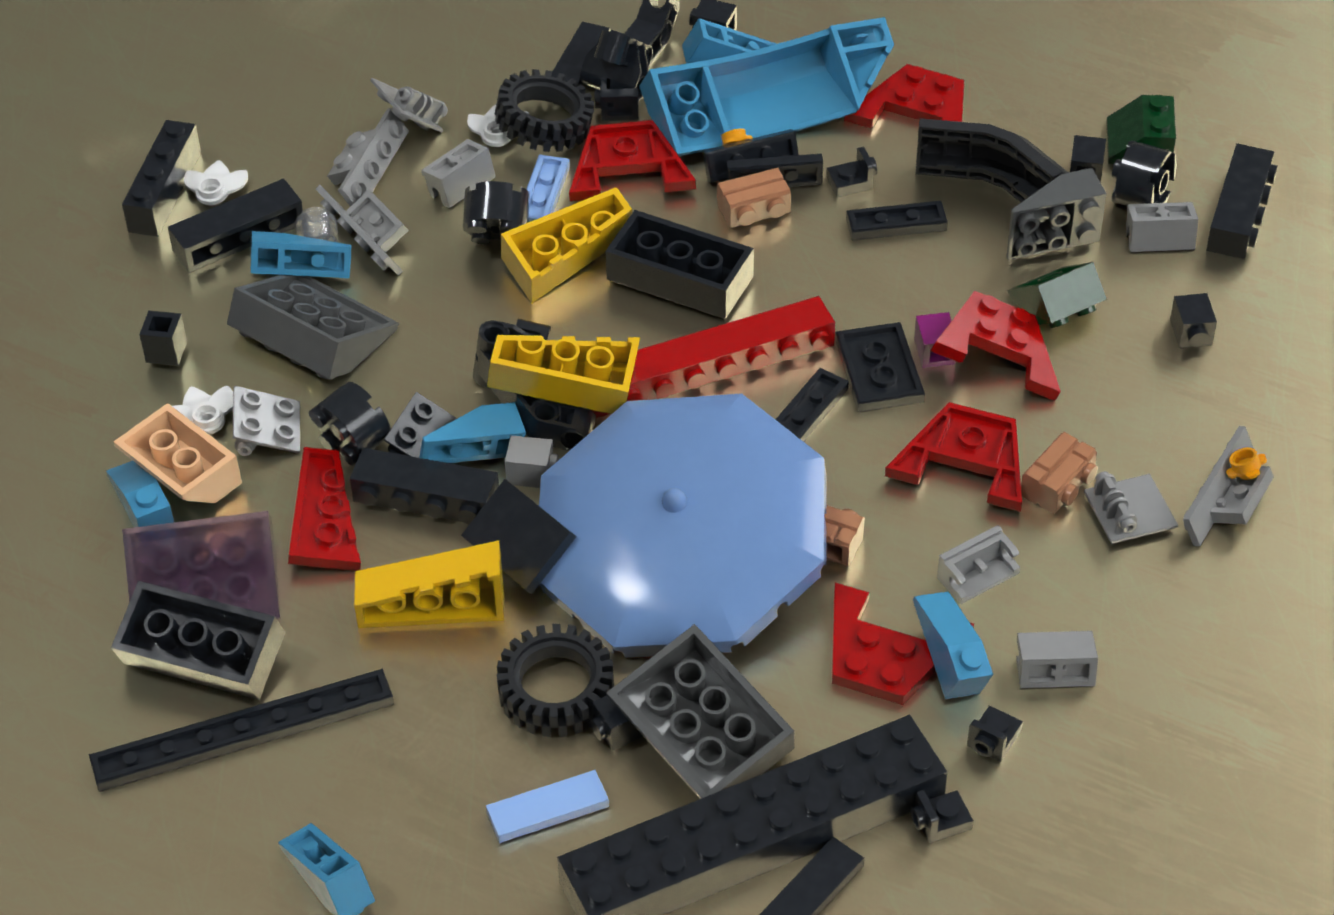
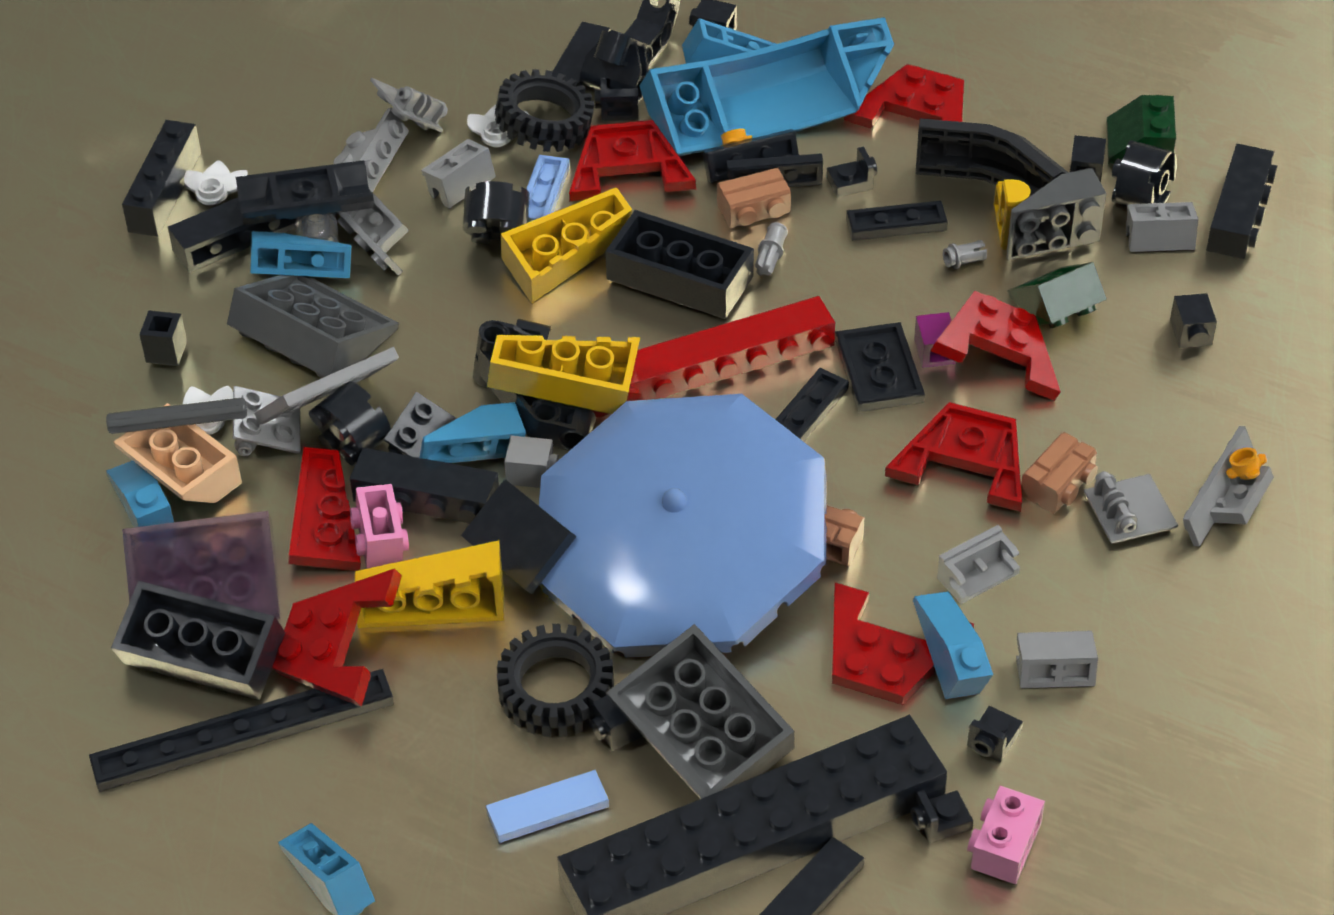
(176, 415): none -> dark grey axle
(304, 192): none -> black piece
(321, 634): none -> red wing
(325, 386): none -> light grey tile
(379, 526): none -> bright pink brick
(771, 248): none -> light grey axle
(956, 255): none -> light grey pin
(1006, 834): none -> bright pink brick
(1007, 196): none -> yellow brick

